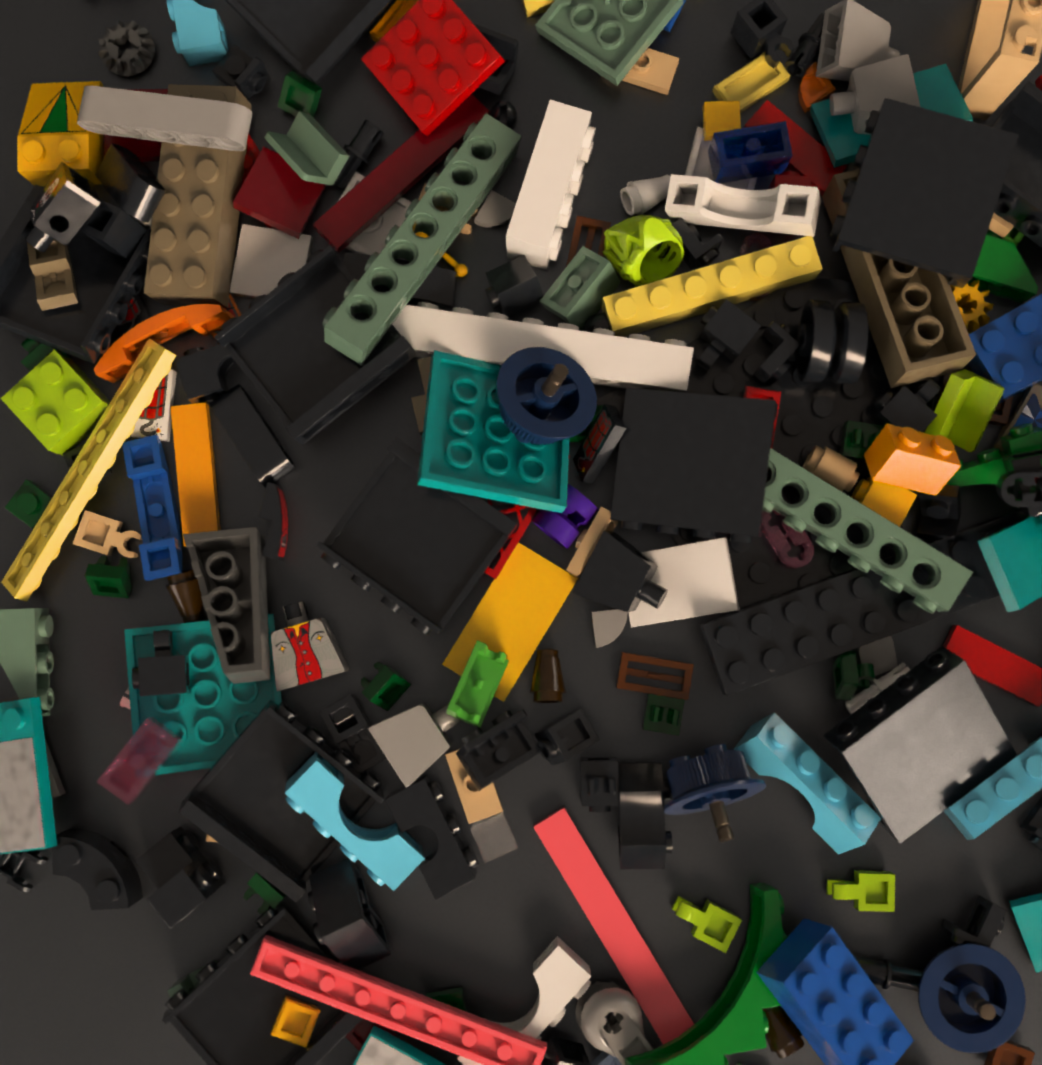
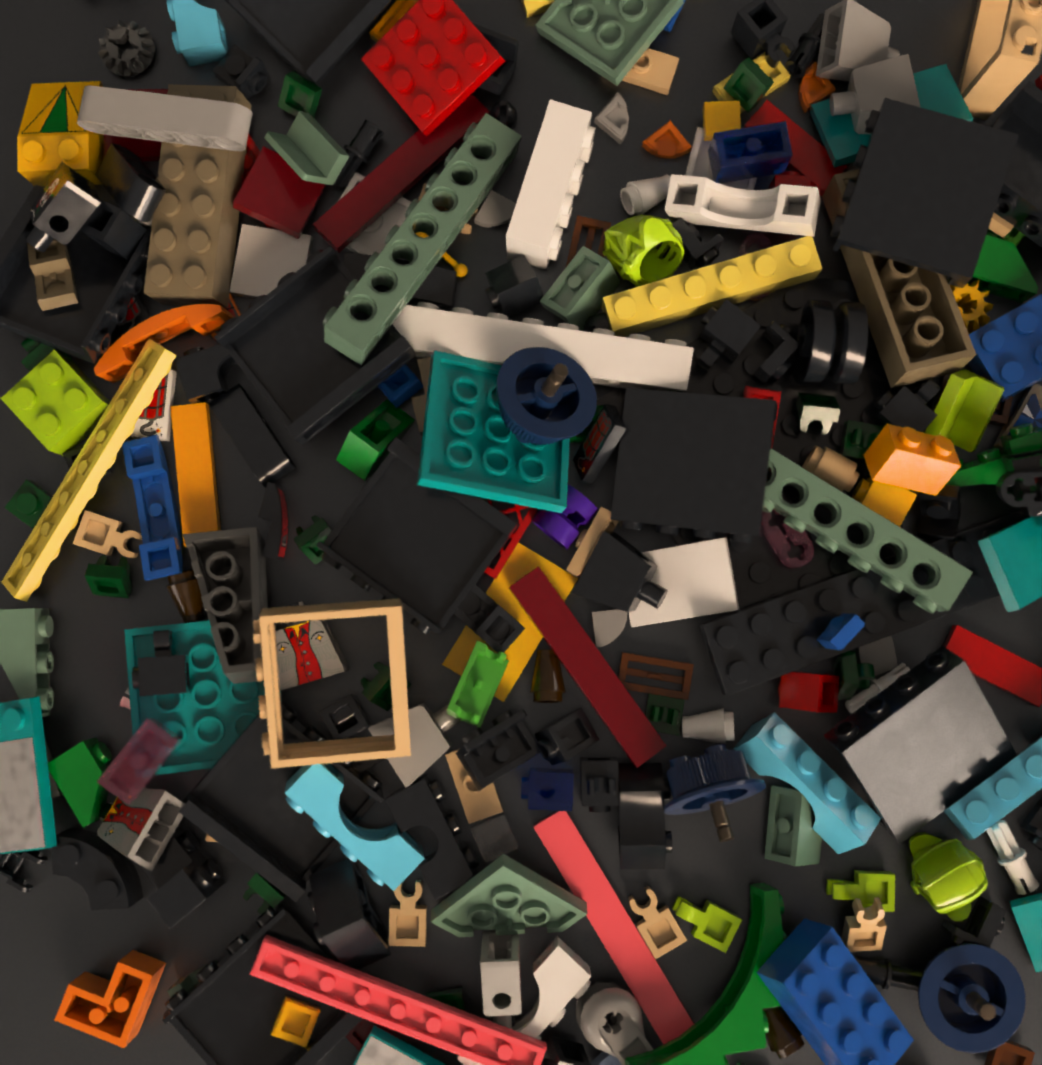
(77, 778): none -> green slope
(113, 1007): none -> orange brick
(141, 827): none -> light grey torso
(311, 536): none -> dark green tile
(341, 749): none -> tan window
(369, 439): none -> green slope
(400, 386): none -> blue tile
(408, 919): none -> tan plate
(489, 620): none -> black slope
(501, 977): none -> light grey torso
(508, 900): none -> sand green plate
(548, 789): none -> clear blue brick
(587, 667): none -> dark red tile
(614, 118): none -> light grey tile
(658, 926): none -> tan plate
(667, 142): none -> orange tile
(710, 726): none -> white cone
(748, 84): none -> dark green tile
(790, 829): none -> sand green panel
(809, 692): none -> red brick
(817, 407): none -> tile
(840, 631): none -> blue tile
(866, 928): none -> tan plate
(946, 874): none -> lime piece
(1012, 857): none -> white axle

